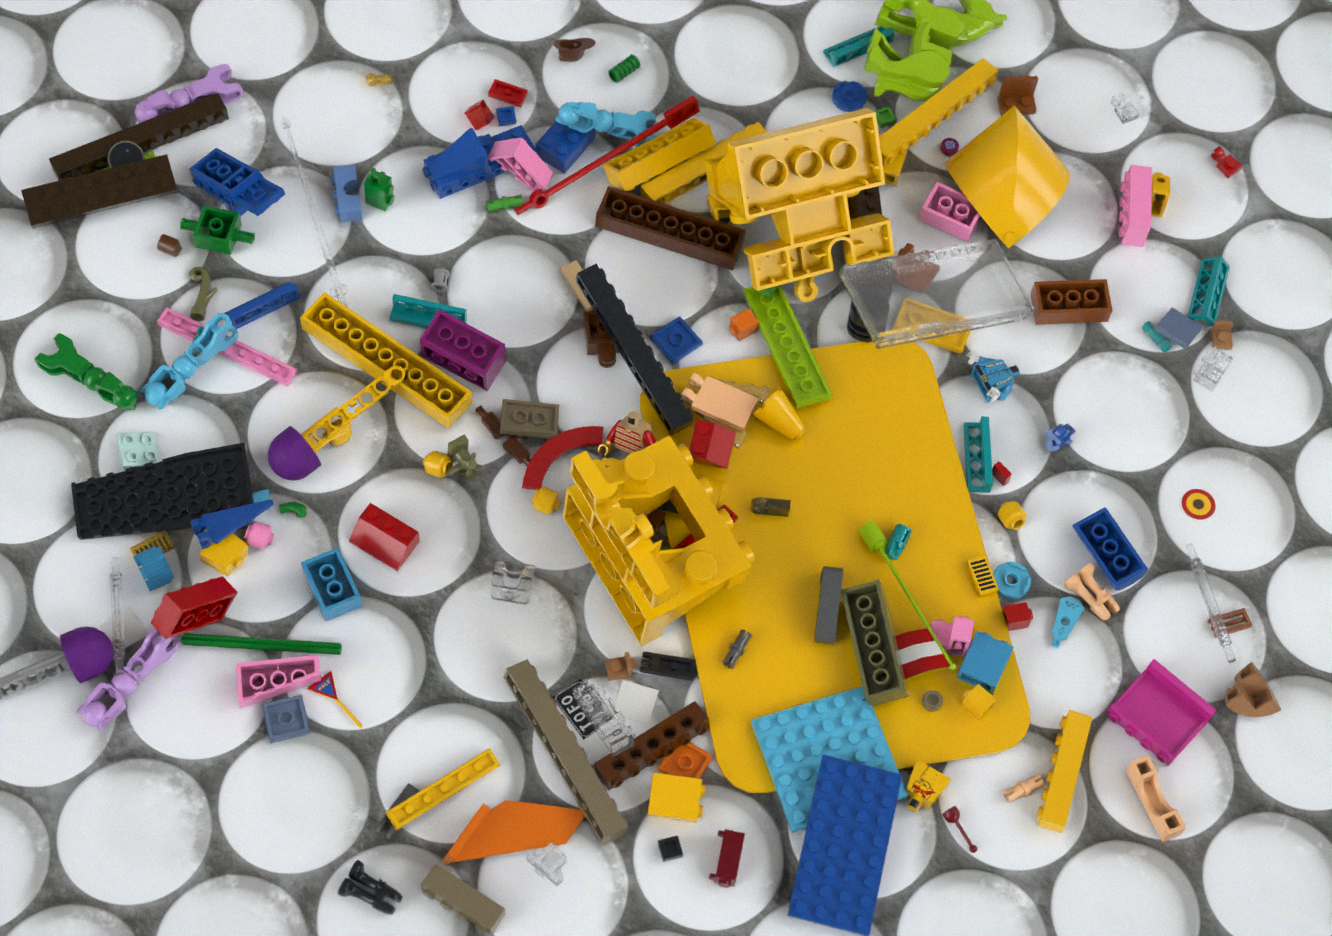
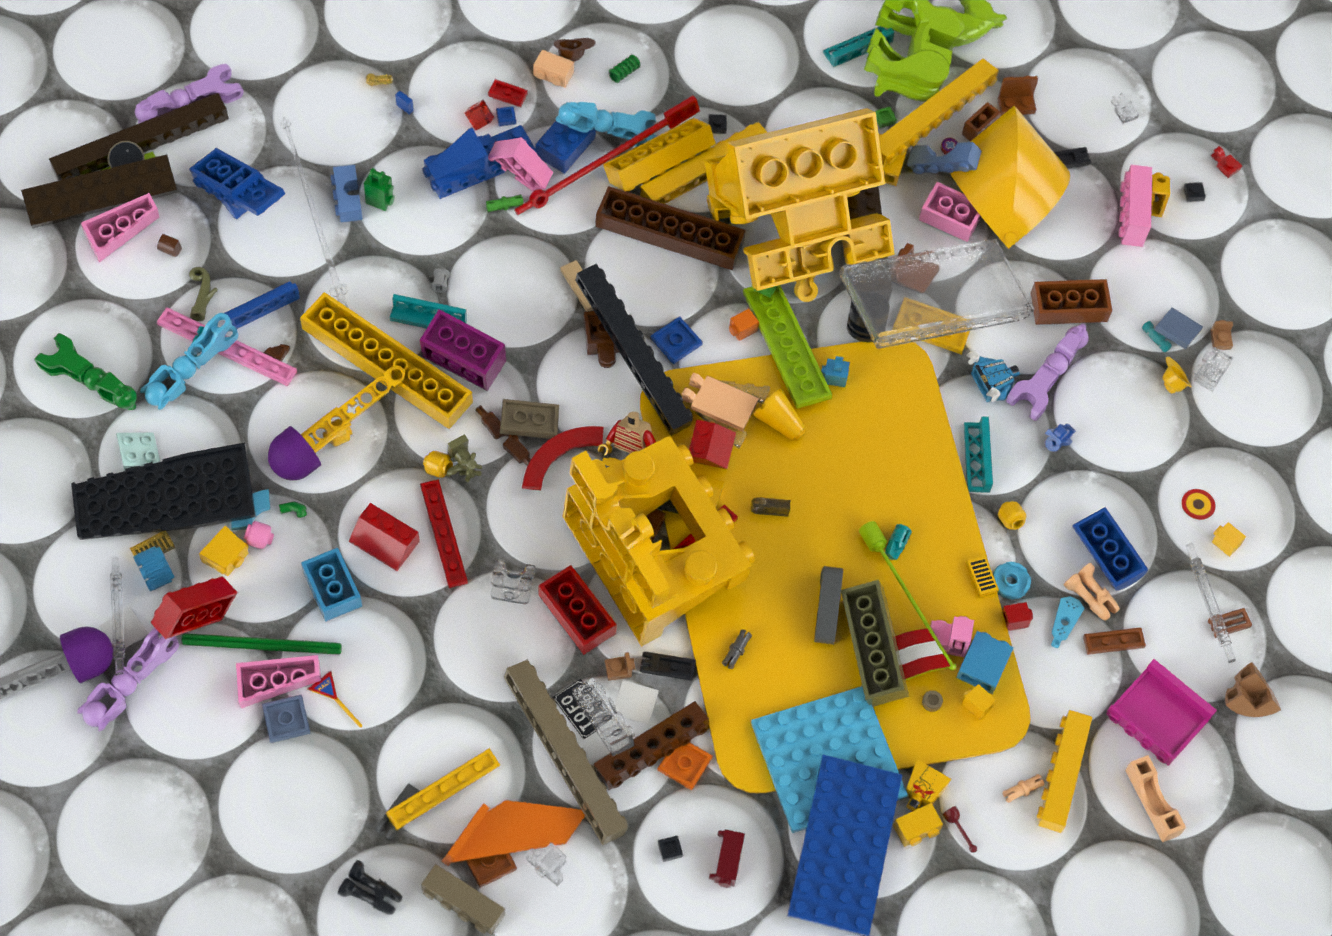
(119, 225): none -> bright pink wedge
(217, 230): green brick -> none
(225, 522): blue flag -> none
(278, 352): none -> reddish brown tile
(404, 102): none -> blue tile
(443, 533): none -> red tile
(491, 868): none -> dark orange tile
(546, 500): yellow head -> none
(553, 68): none -> light nougat piece
(577, 609): none -> red brick
(676, 797): yellow brick -> none
(718, 123): none -> black plate
(836, 371): none -> dark azure brick
(849, 96): blue tile -> none
(918, 825): none -> yellow brick
(962, 158): none -> medium blue arch
(980, 121): none -> dark orange brick
(1001, 473): red tile -> none
(1055, 364): none -> lavender piece
(1074, 157): none -> black hinge
(1114, 641): none -> dark orange tile
(1174, 377): none -> yellow piece
(1194, 192): none -> black plate
(1213, 288): teal fence -> none
(1228, 538): none -> yellow brick

